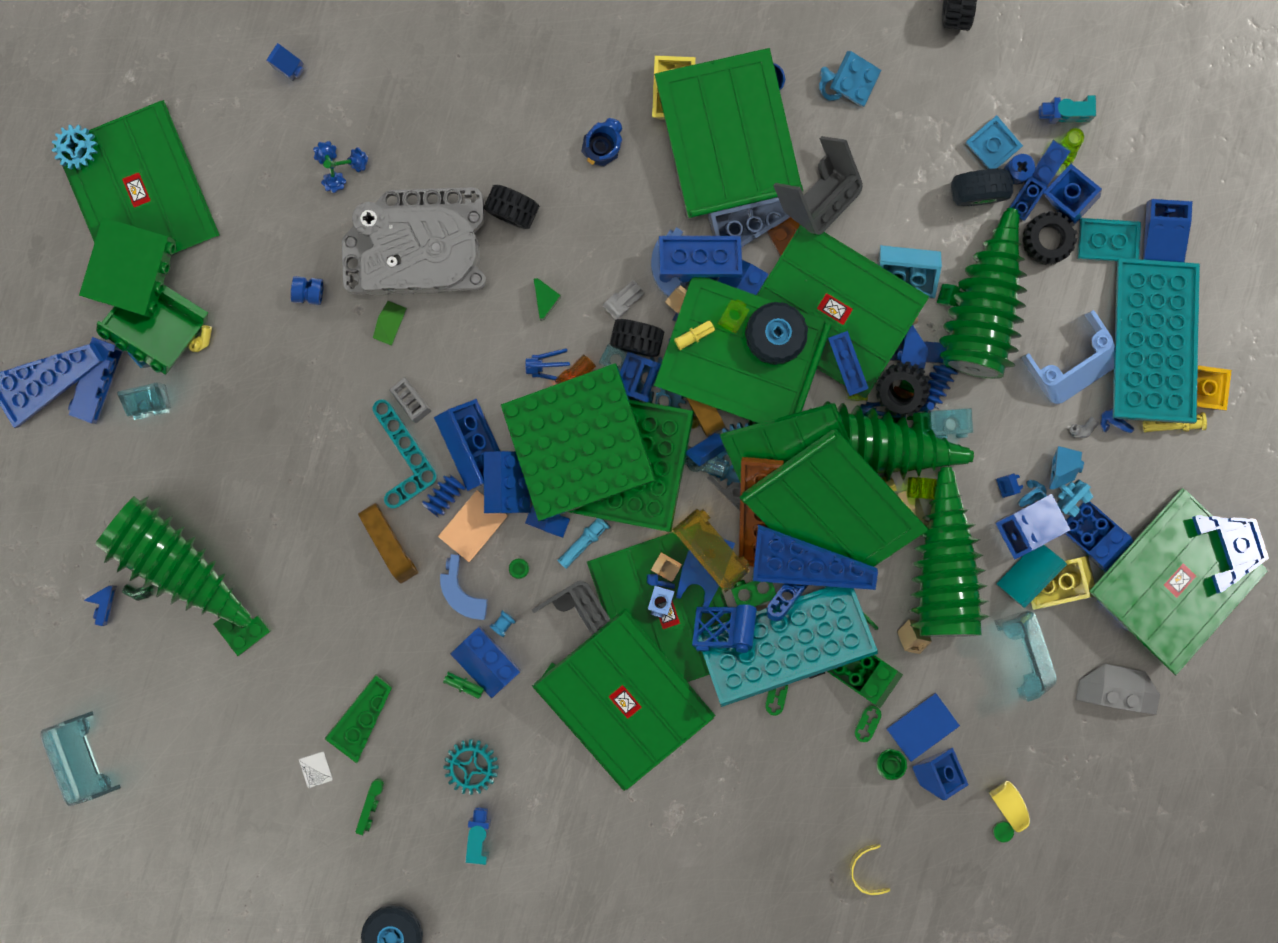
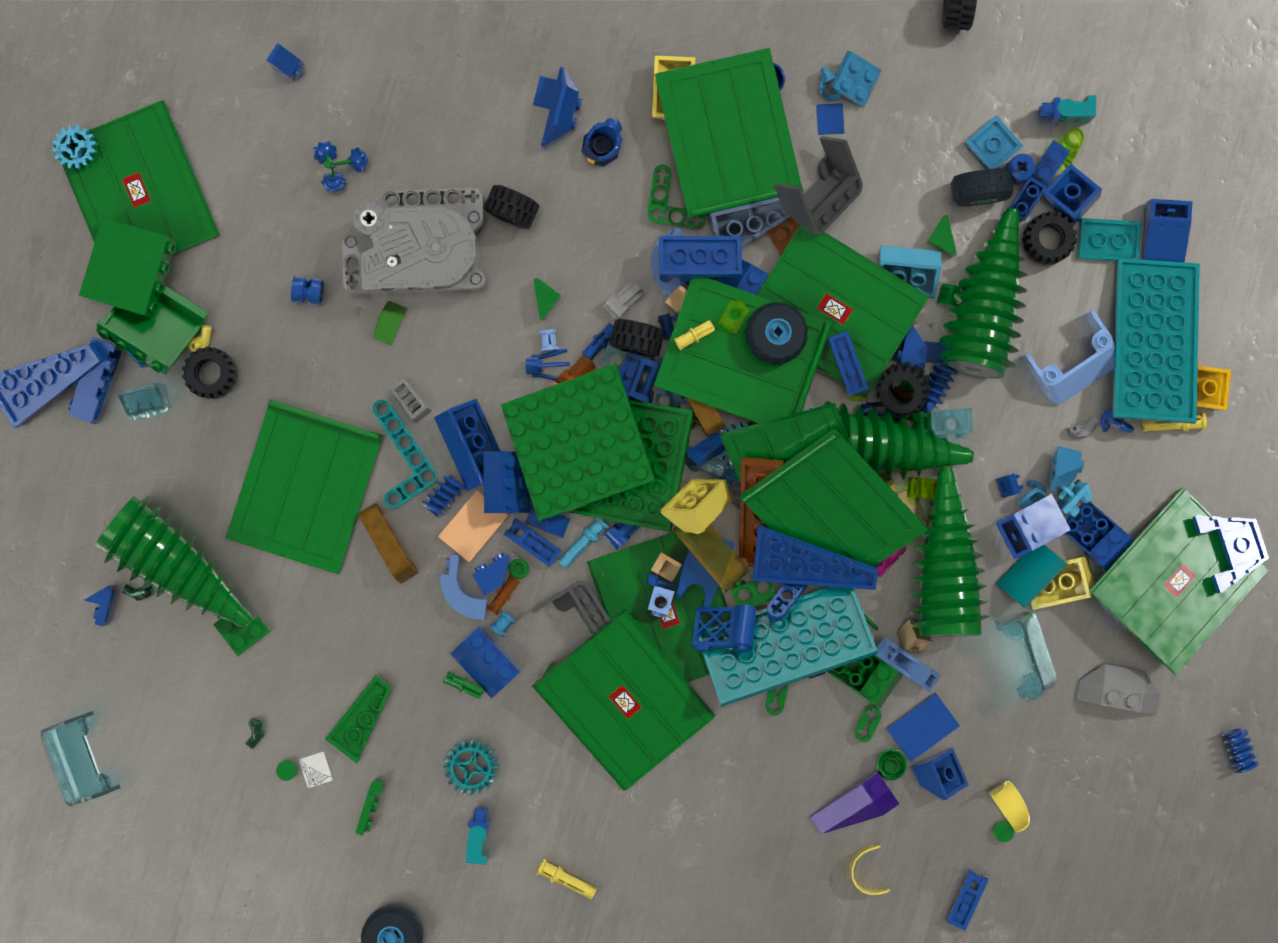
(193, 366): none -> black tyre
(257, 732): none -> clear green arm
(286, 770): none -> green tile
(304, 486): none -> green door
(493, 575): none -> blue slope
(503, 595): none -> clear orange pin
(533, 543): none -> blue plate
(544, 92): none -> blue sticker
(548, 340): none -> light blue bush
(557, 874): none -> light yellow pin
(562, 110): none -> blue wedge
(600, 341): none -> blue pin
(620, 534): none -> blue piece
(662, 204): none -> green beam
(666, 325): none -> blue pin
(698, 504): none -> light yellow slope
(830, 118): none -> blue sticker
(858, 804): none -> dark purple wedge
(888, 562): none -> dark pink axle
(907, 664): none -> medium blue arch
(942, 238): none -> green slope
(967, 900): none -> blue plate
(1241, 749): none -> blue piece

